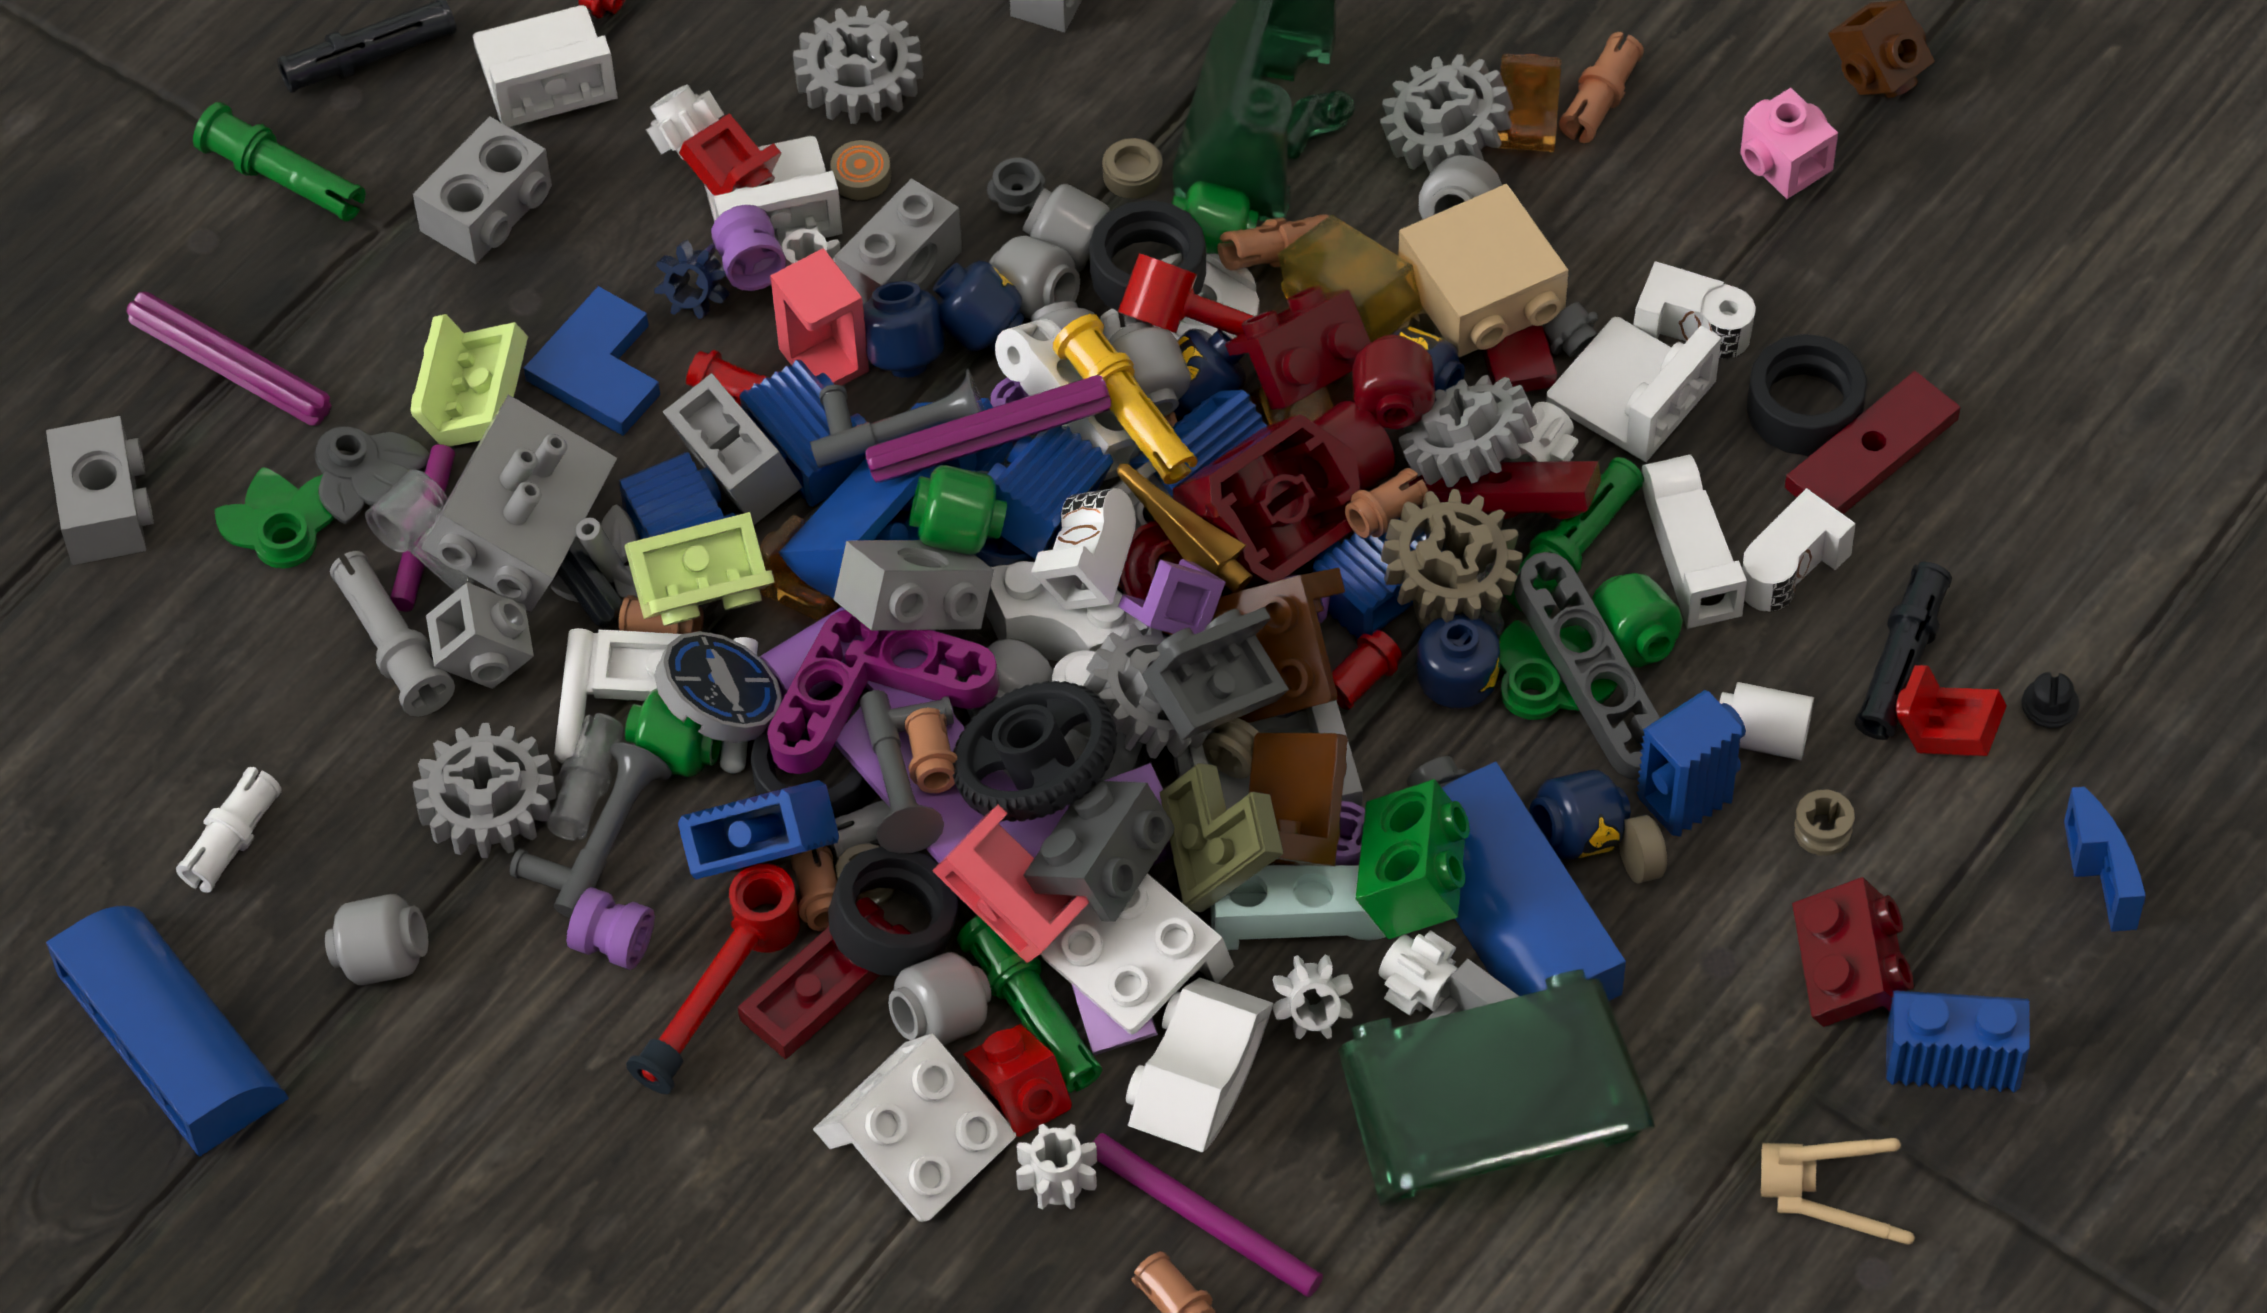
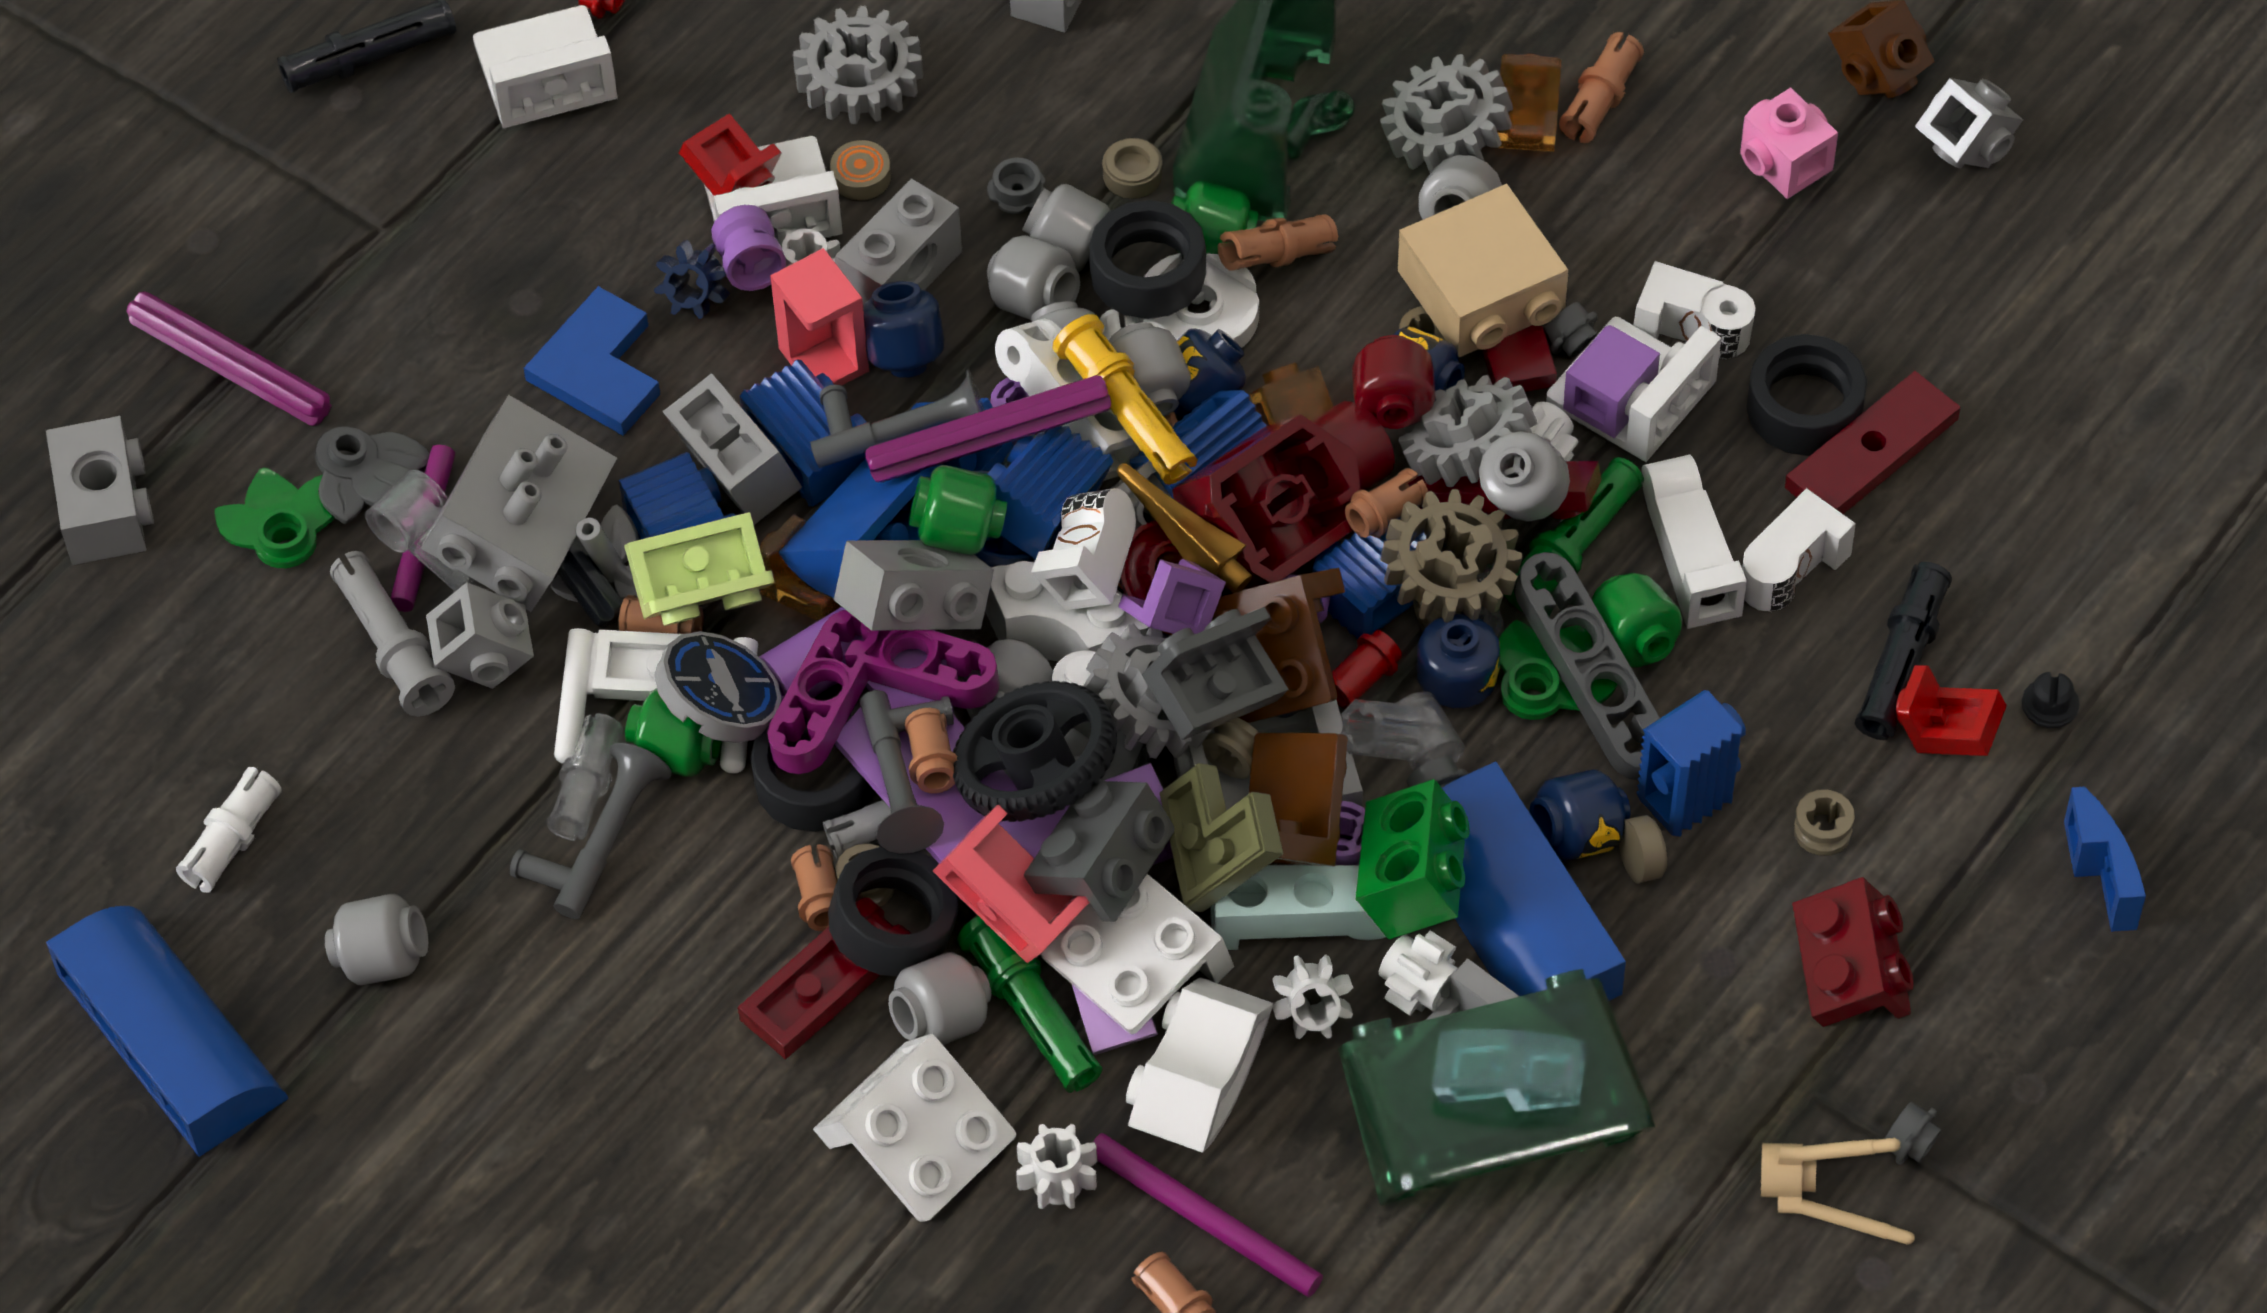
(257, 151): green pin -> none
(466, 379): yellowish green bracket -> none
(483, 190): light grey brick -> none
(484, 790): light grey gear -> none
(611, 928): medium lavender wheel -> none
(680, 117): white gear -> none
(730, 376): red pin -> none
(752, 931): red piece -> none
(758, 829): blue brick -> none
(977, 304): dark blue head -> none
(1021, 1077): red bracket -> none
(1166, 295): red piece -> none
(1303, 344): dark red bracket -> none
(1346, 259): clear yellow brick -> none
(1408, 730): none -> clear piece
(1521, 1065): none -> clear light blue slope
(1524, 476): none -> light grey head
(1606, 377): none -> medium lavender panel
(1772, 718): white brick -> none
(1914, 1132): none -> dark grey plate
(1957, 1040): blue brick -> none
(1970, 123): none -> light grey brick

